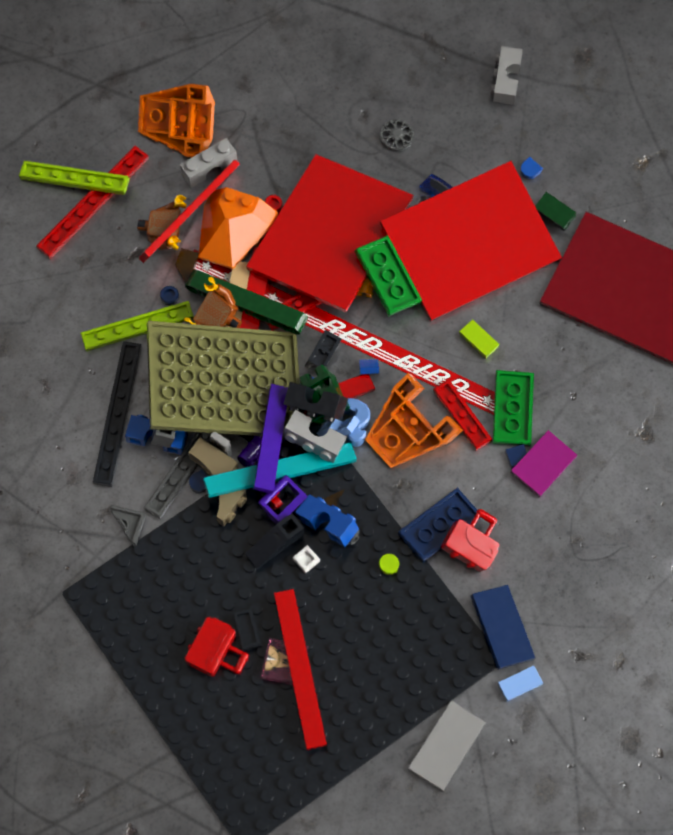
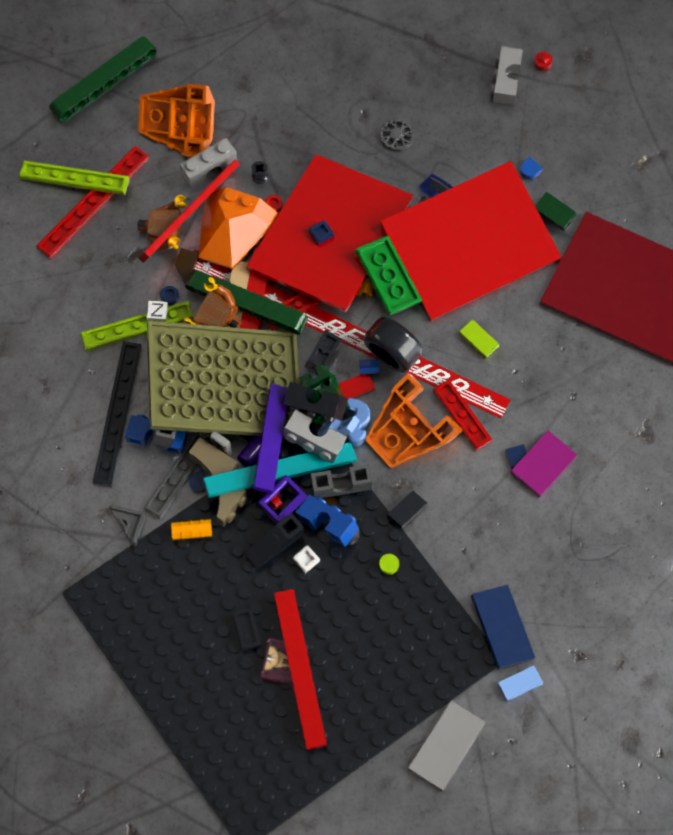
(103, 79): none -> dark green beam
(157, 311): none -> white tile
(191, 529): none -> light orange axle
(211, 647): red piece -> none
(259, 172): none -> black bush
(321, 232): none -> dark blue tile
(355, 480): none -> dark grey arch
(393, 344): none -> black wheel
(406, 509): none -> black tile
(429, 529): dark blue tile -> none
(471, 545): piece -> none
(513, 408): green tile -> none
(543, 61): none -> red tile

